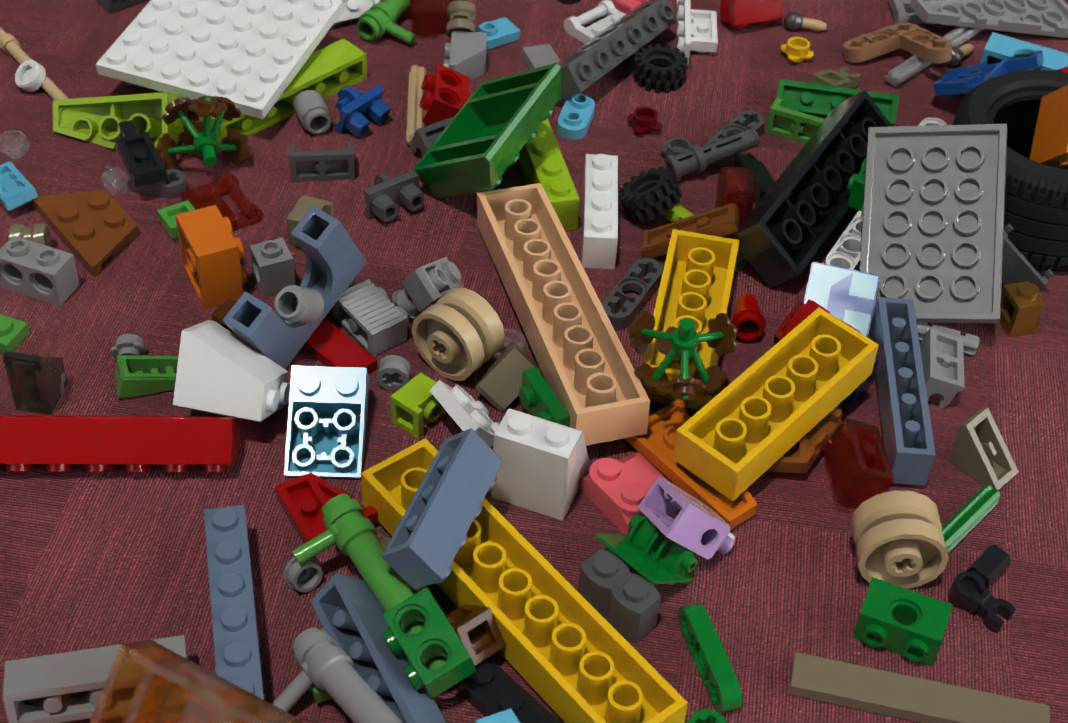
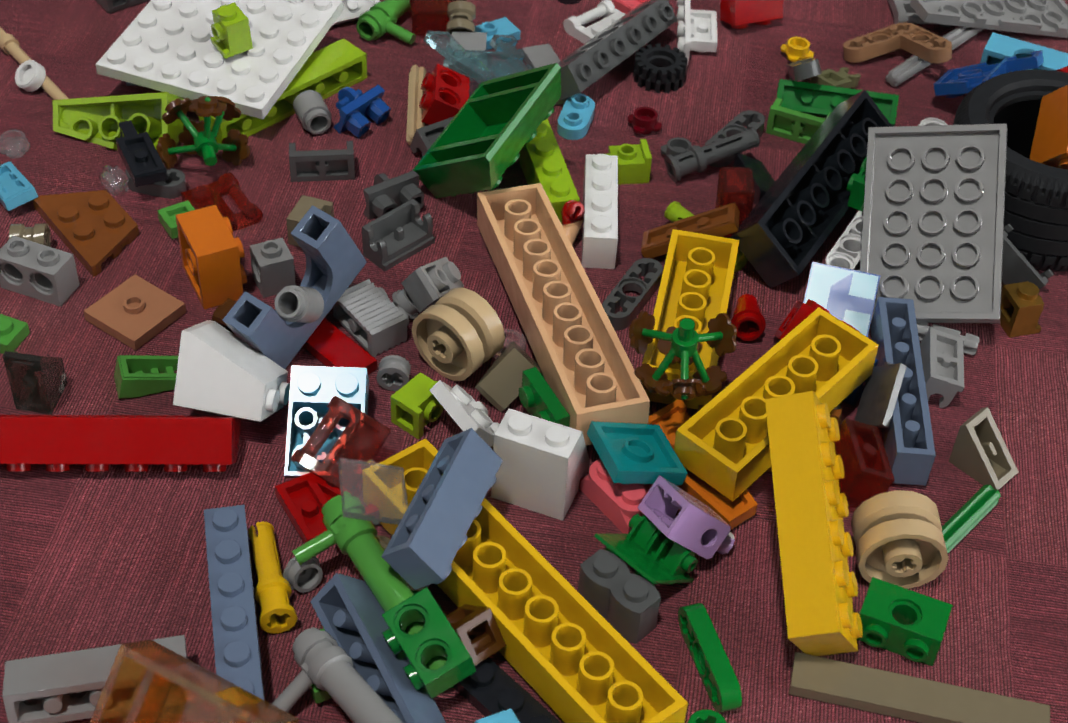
(129, 345): light grey plate -> none
(135, 312): none -> nougat plate
(230, 31): none -> lime brick
(272, 589): none -> yellow pin
(358, 441): none -> clear red plate
(372, 491): none -> clear piece
(397, 235): none -> dark grey hinge
(480, 64): none -> clear light blue wing
(572, 218): none -> red arm
(633, 162): none -> lime brick
(636, 453): none -> teal plate
(650, 194): black tyre -> none
(794, 21): piece -> none
(803, 69): none -> dark grey beam
(812, 526): none -> yellow brick
(880, 395): none -> flat silver piece
(959, 53): flat silver piece -> none
(972, 593): black bar -> none

